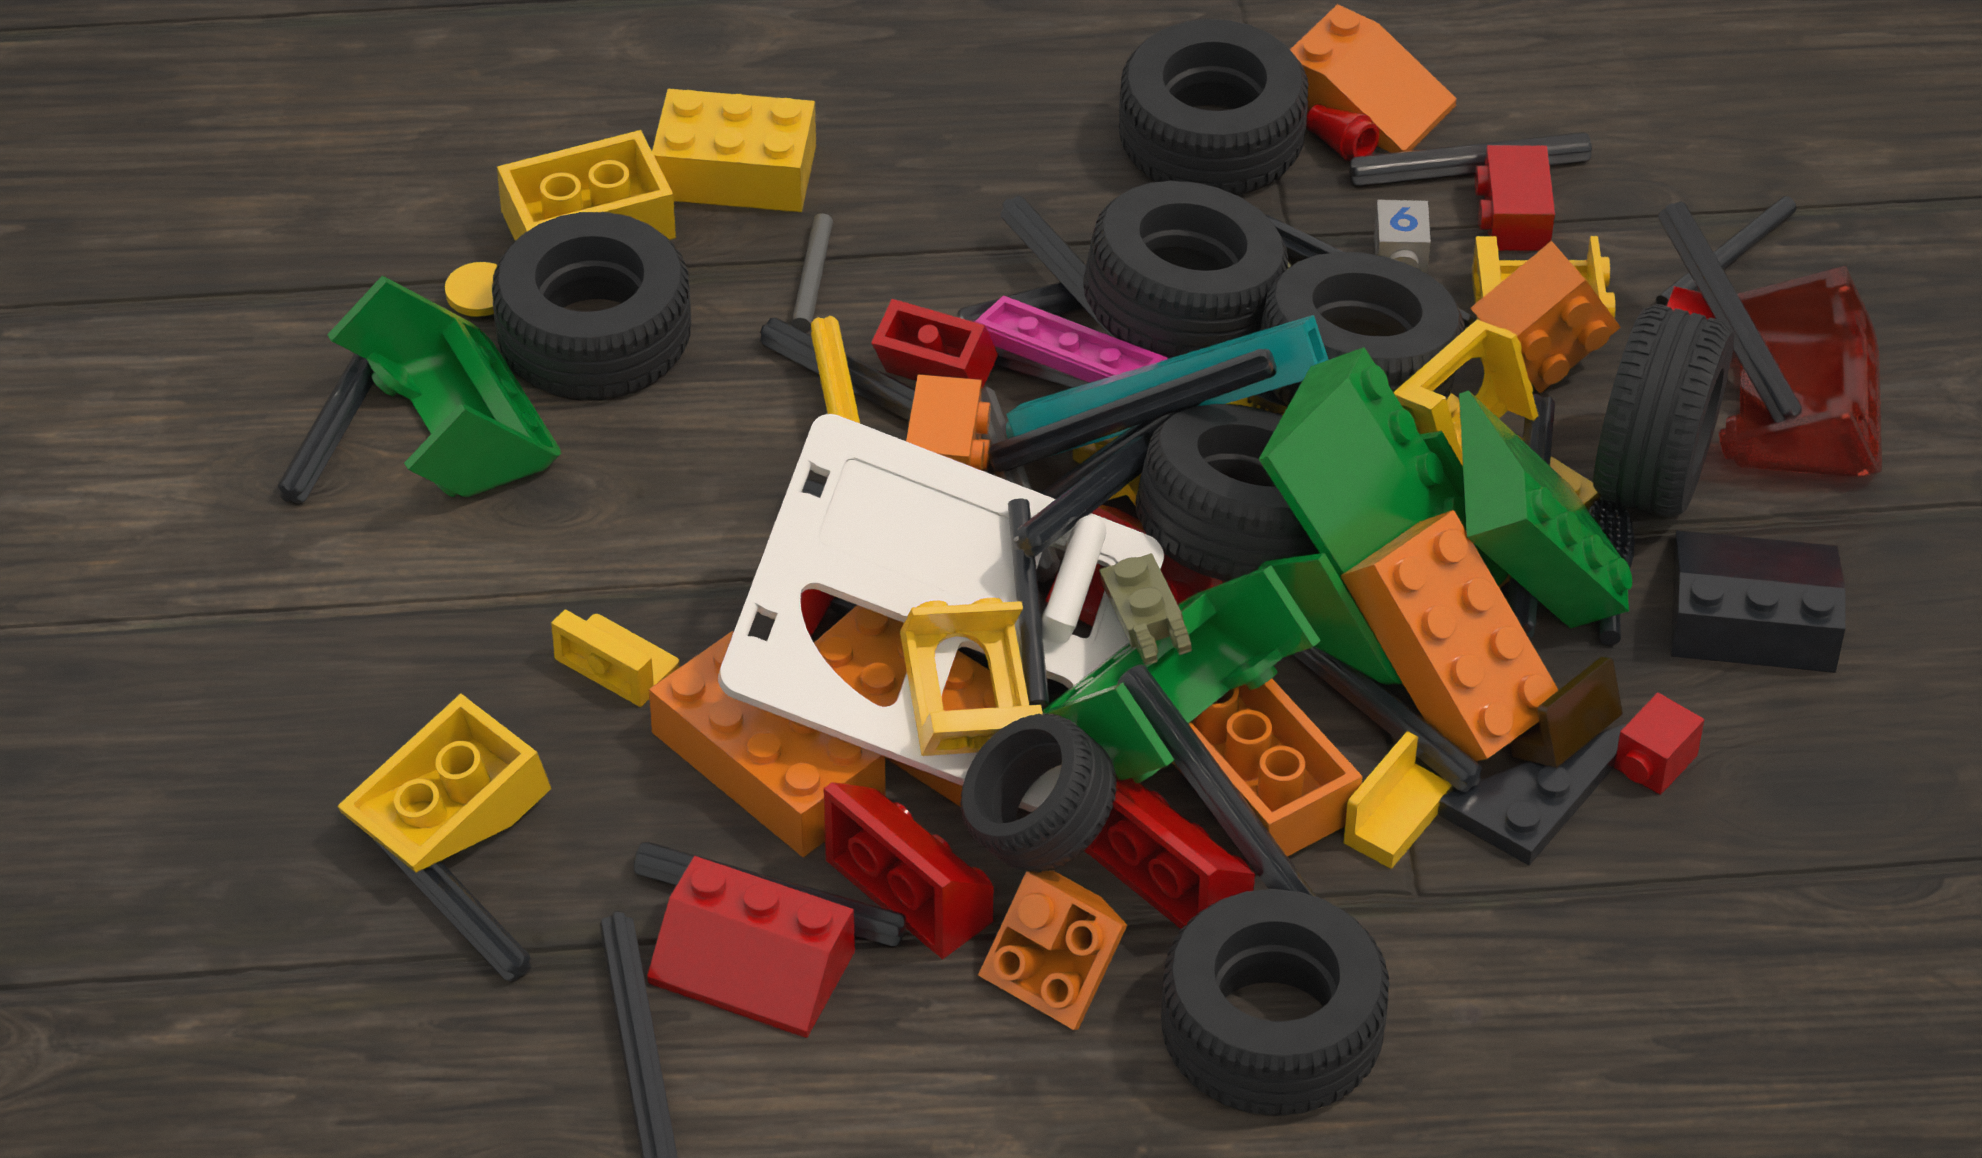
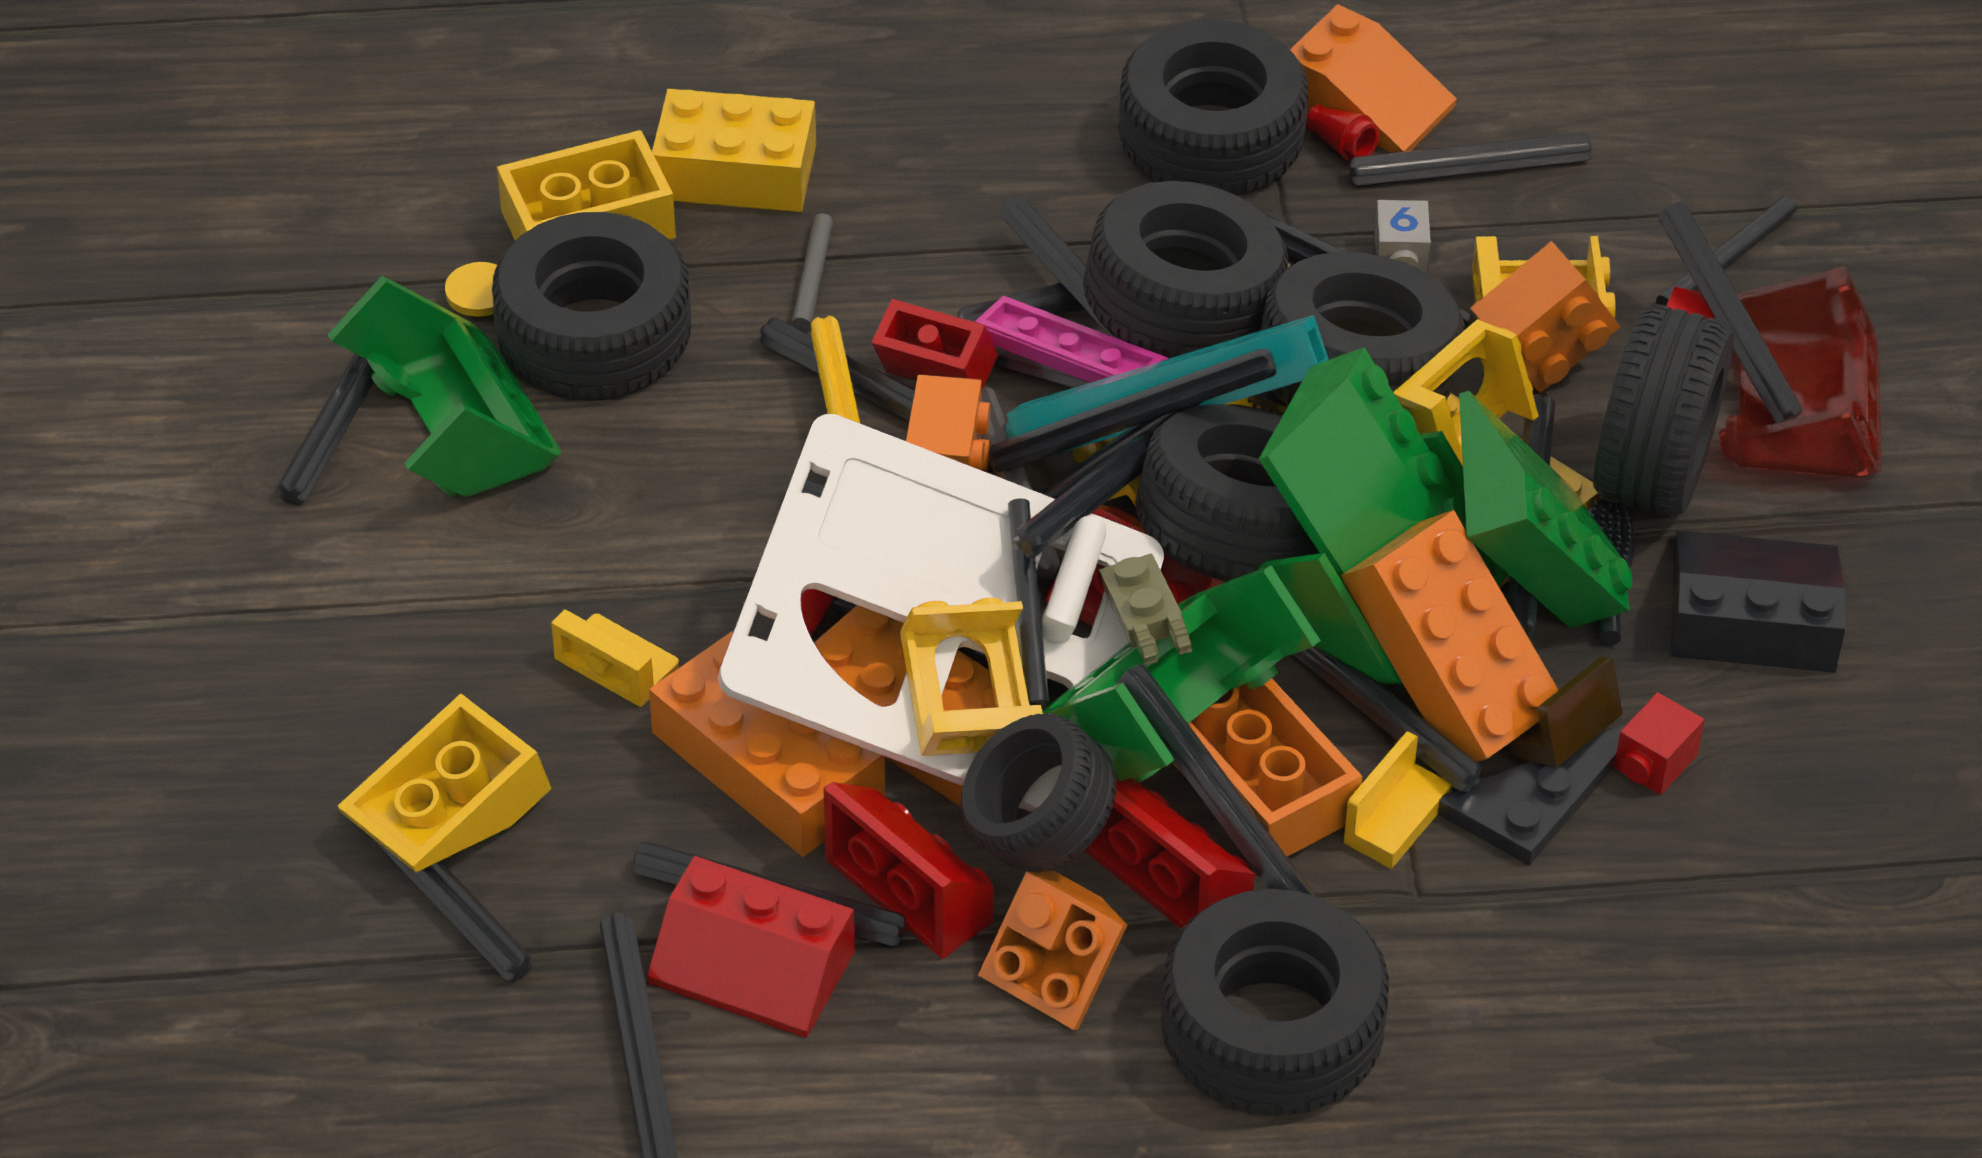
(1516, 197): red brick -> none

